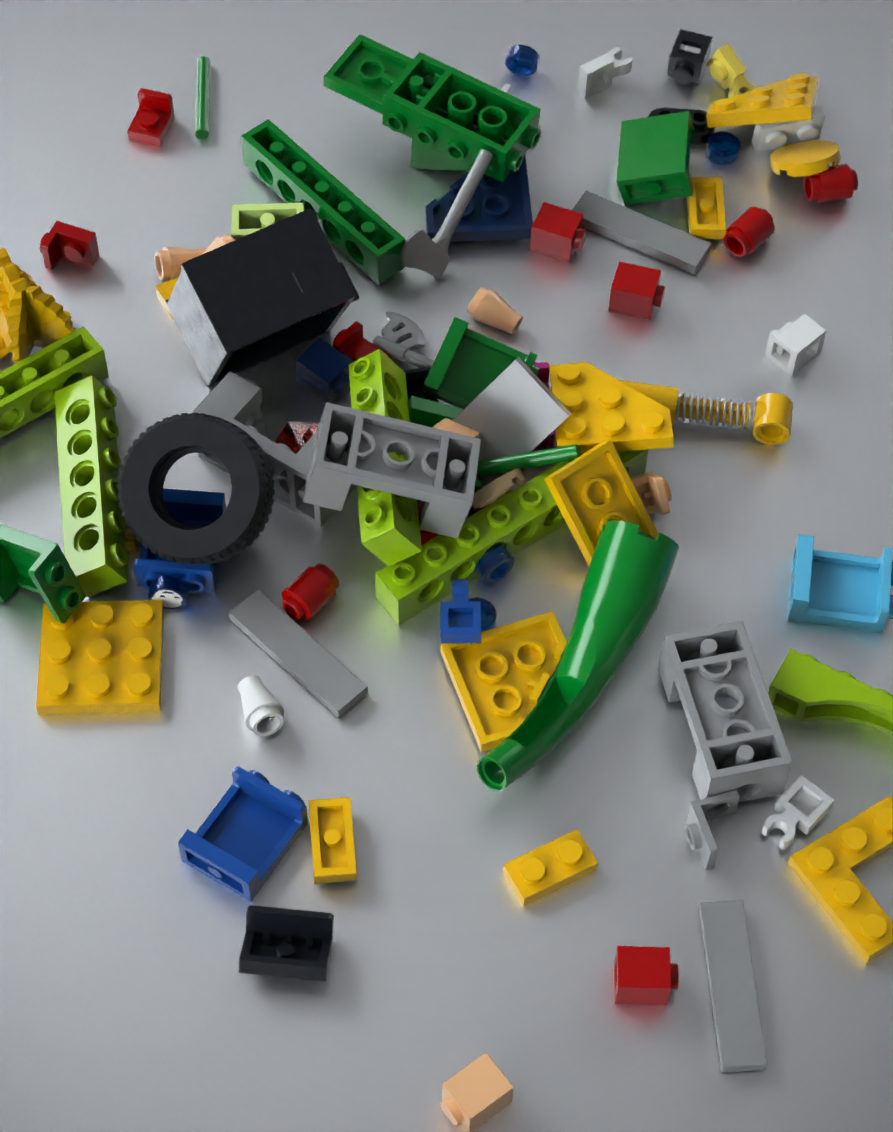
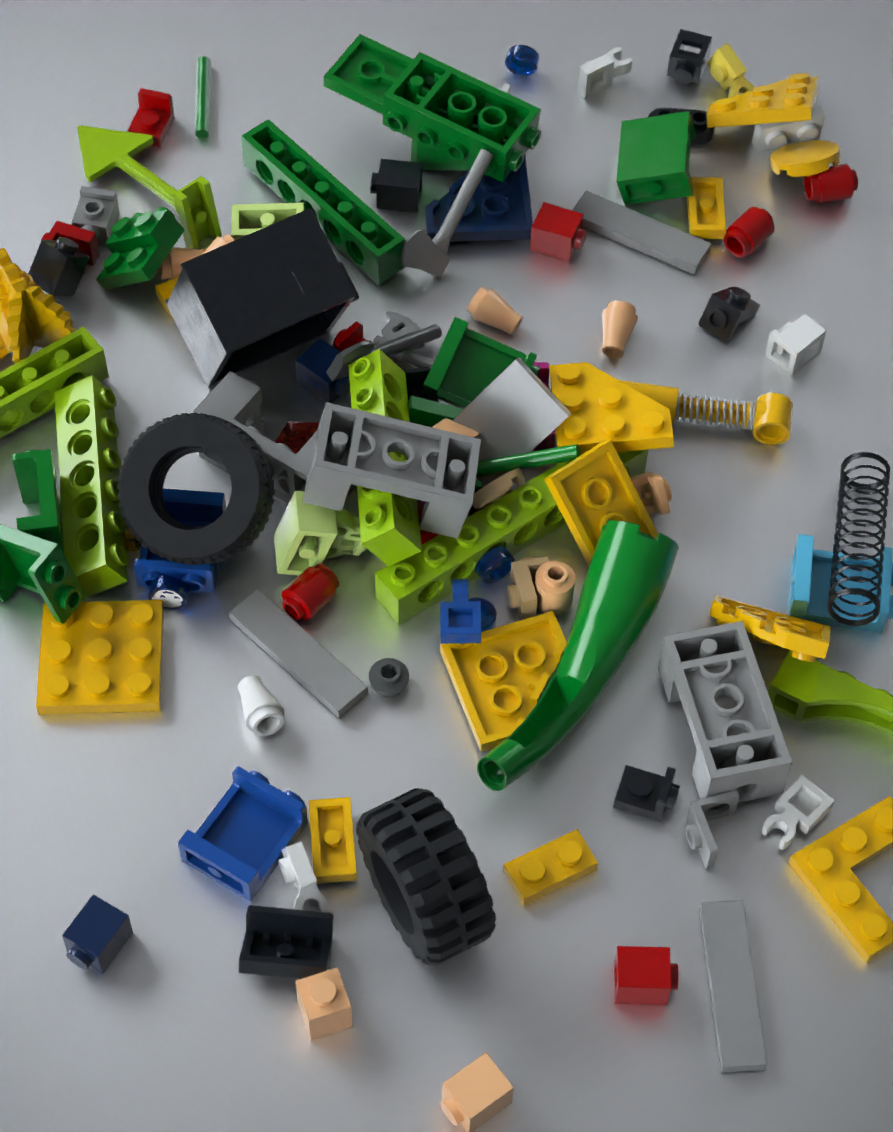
(40, 484): none -> green panel
(58, 266): none -> black brick
(96, 935): none -> dark blue brick
(97, 212): none -> light grey brick
(139, 247): none -> green plate
(193, 203): none -> lime piece
(297, 869): none -> white plate
(314, 534): none -> yellowish green brick
(324, 1003): none -> light nougat brick
(340, 369): none -> dark grey piece
(388, 686): none -> dark grey plate
(398, 185): none -> black brick
(426, 876): none -> black tyre
(521, 590): none -> tan bracket
(554, 587): none -> light nougat brick
(618, 324): none -> light nougat cone
(636, 290): red brick -> none
(646, 792): none -> black bracket
(722, 148): clear blue tile -> none
(726, 311): none -> black bracket
(802, 636): none -> yellow plate
(846, 481): none -> black piece

